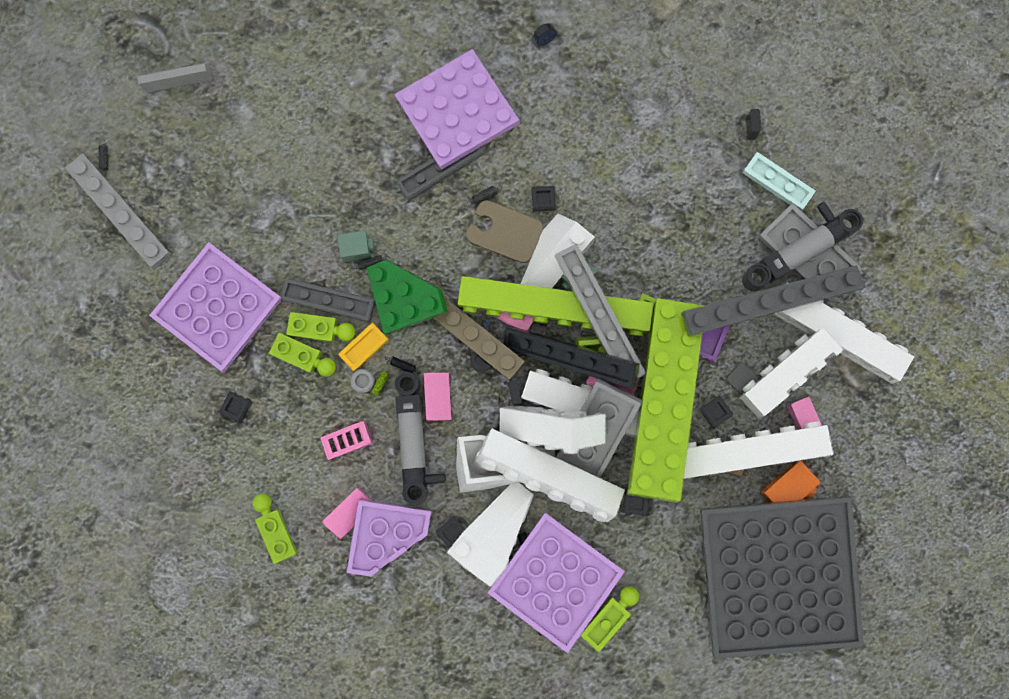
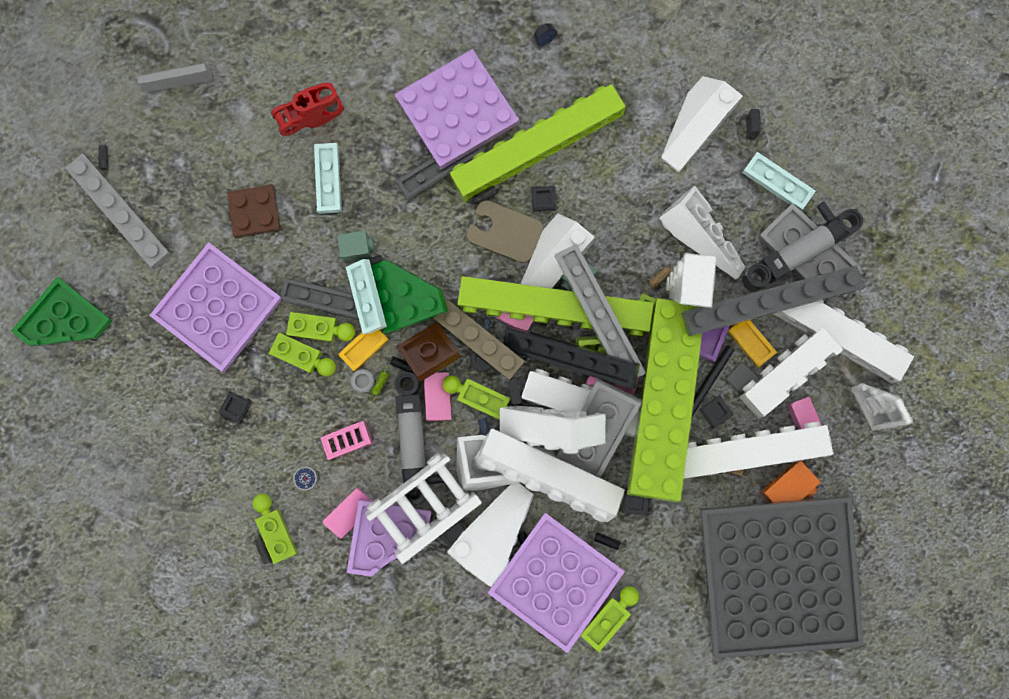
(61, 317): none -> green plate
(254, 211): none -> reddish brown plate
(263, 551): none -> dark grey piece
(305, 478): none -> tile
(307, 109): none -> red piece
(327, 178): none -> light aqua plate
(366, 296): none -> light aqua plate
(428, 351): none -> reddish brown plate
(445, 516): none -> white fence
(476, 395): none -> lime plate
(483, 424): none -> sand blue piece
(538, 142): none -> lime brick
(607, 541): none -> black piece
(659, 277): none -> tan piece
(692, 280): none -> white wedge
(693, 225): none -> white wedge
(700, 116): none -> white wedge
(711, 377): none -> black bar
(752, 342): none -> yellow tile
(880, 407): none -> white wedge

